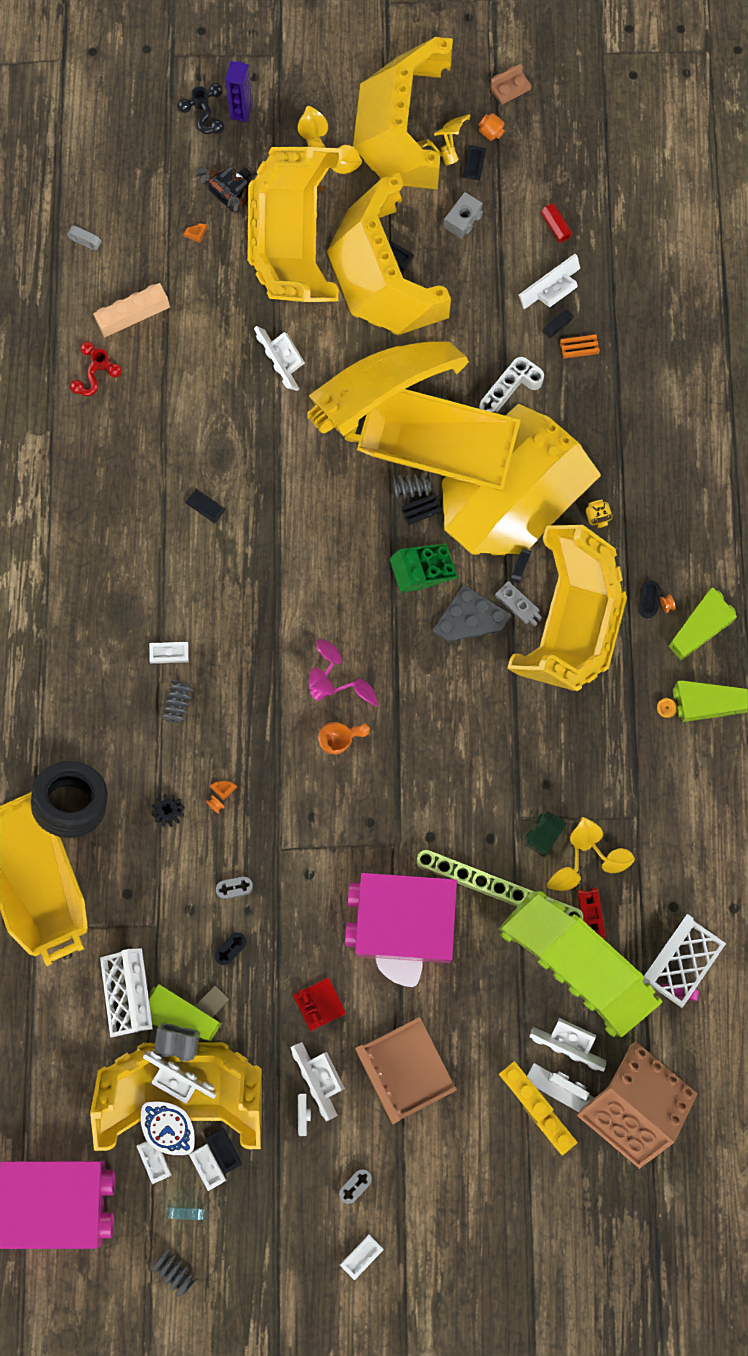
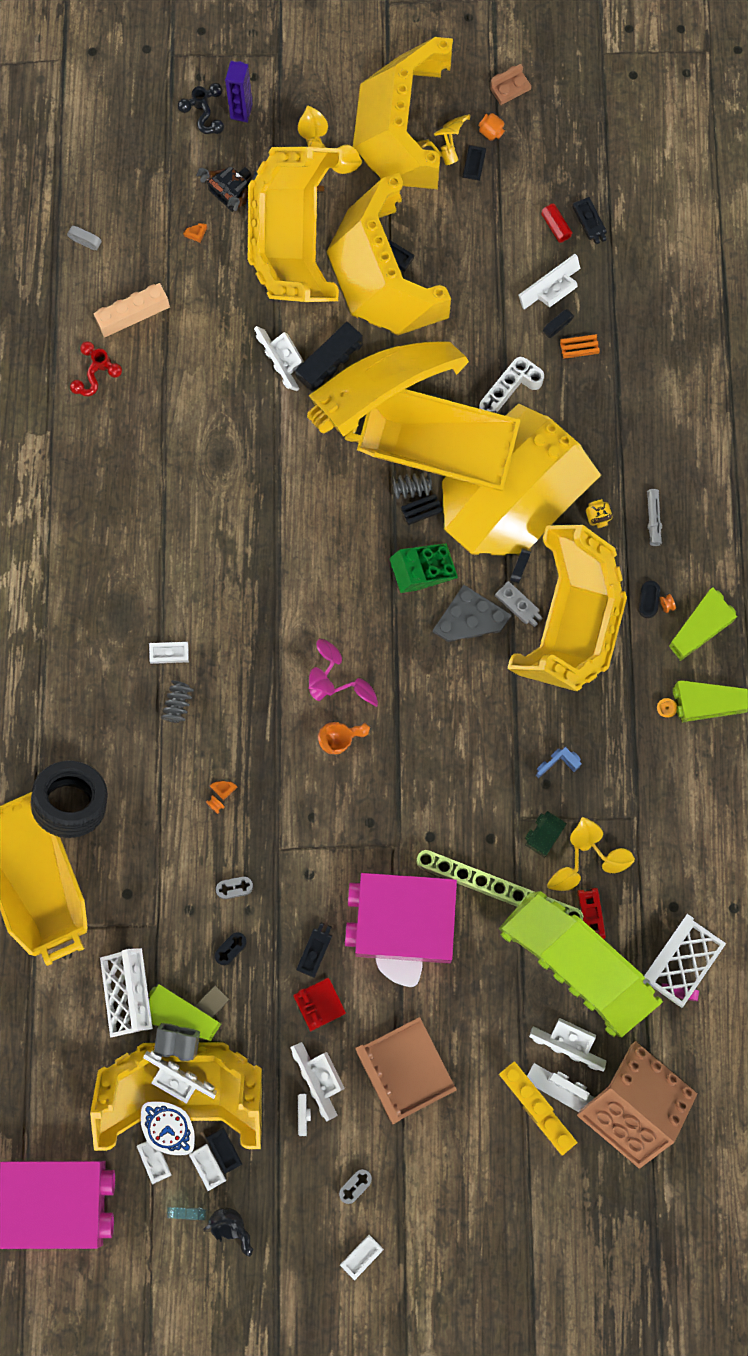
(173, 804): black gear -> none
(174, 1274): dark grey piece -> none
(205, 506): black tile -> none
(230, 1225): none -> black piece
(314, 951): none -> black hinge
(329, 356): none -> black brick
(467, 206): light grey brick -> none
(572, 760): none -> medium blue bracket
(590, 220): none -> black hinge
(654, 525): none -> light grey pin

